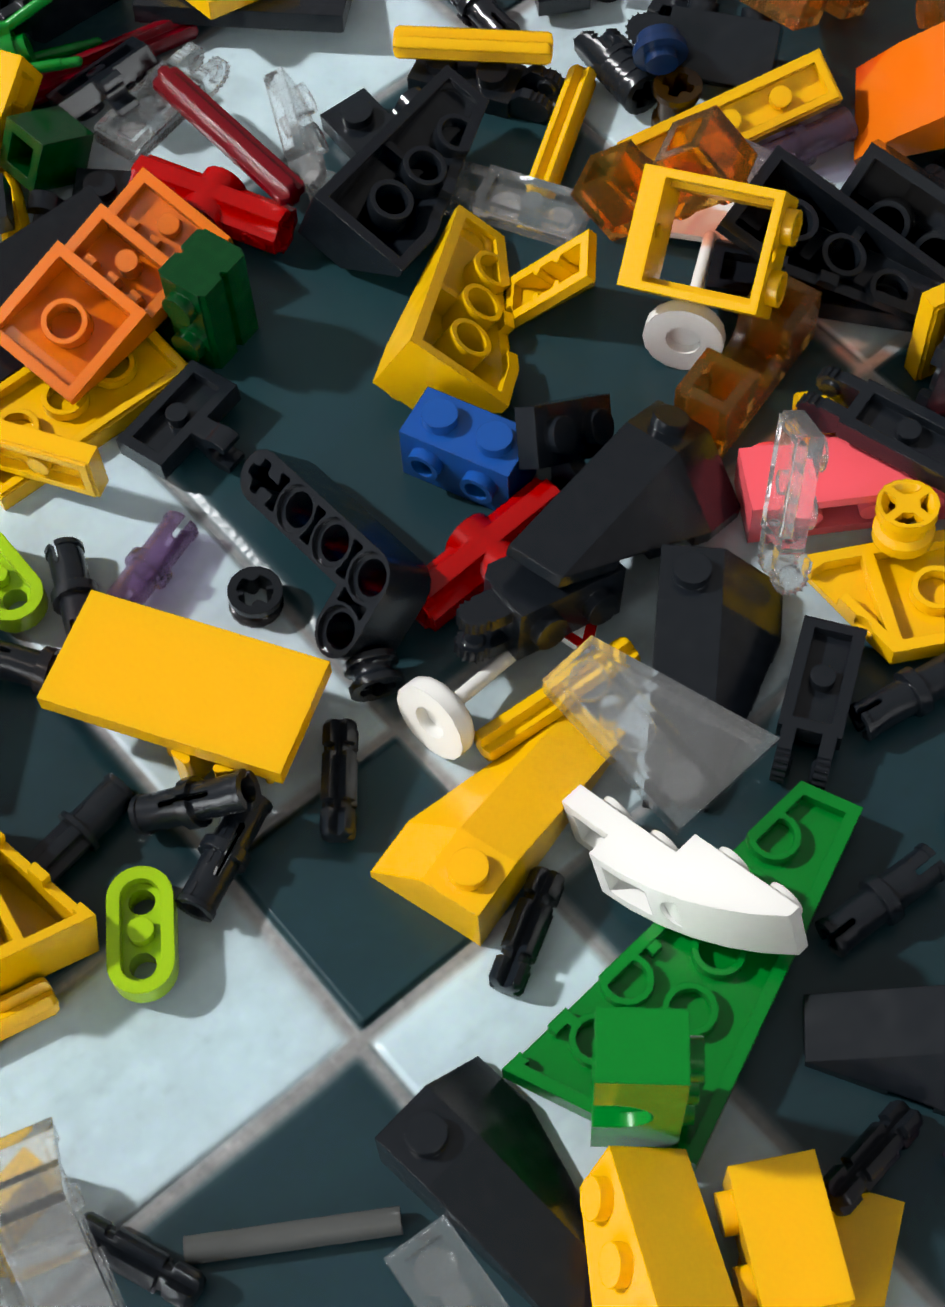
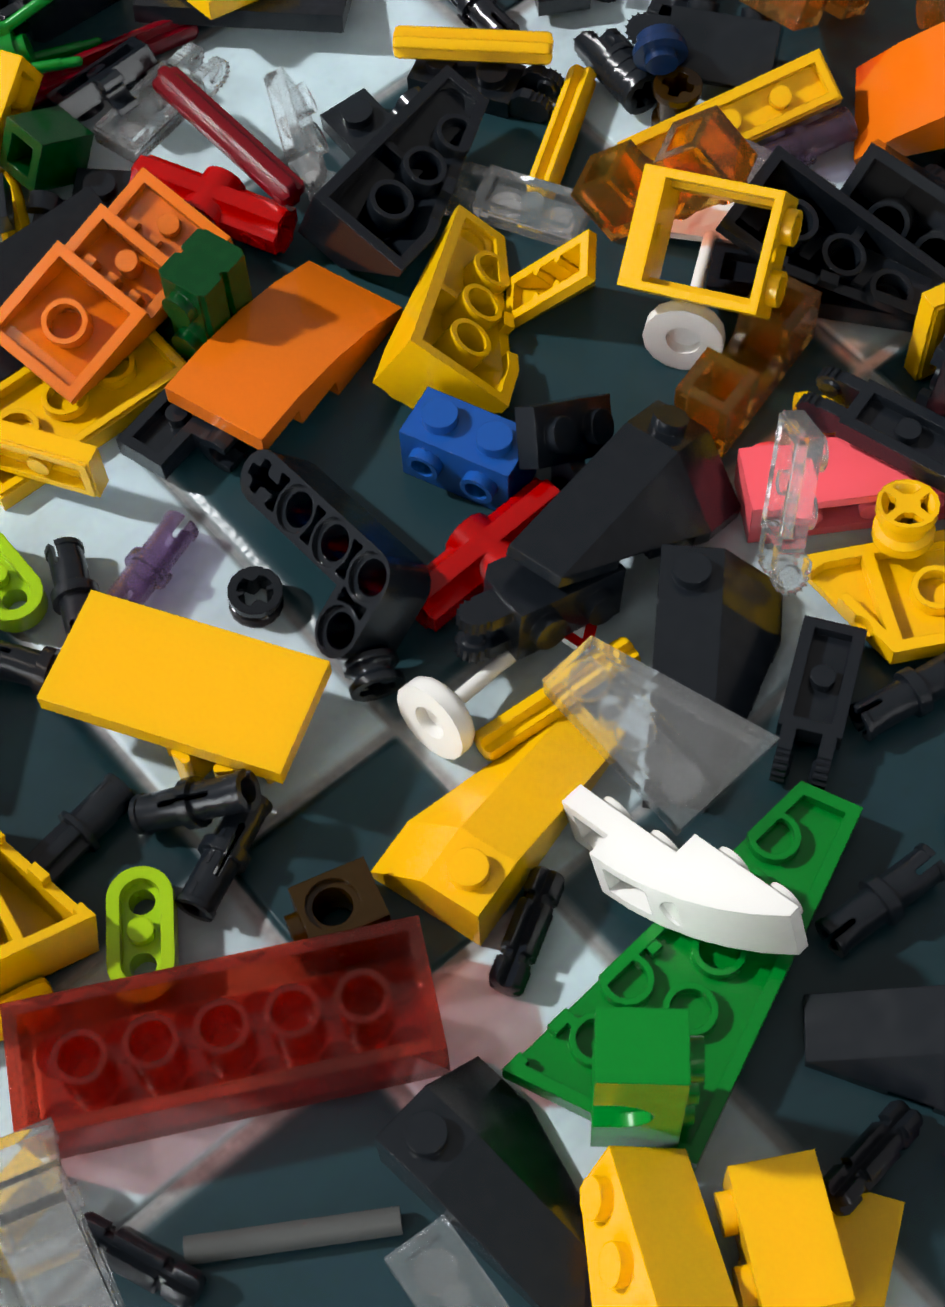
(226, 1038): none -> clear red brick
(283, 354): none -> orange slope
(339, 781): black axle -> none
(346, 887): none -> dark brown brick

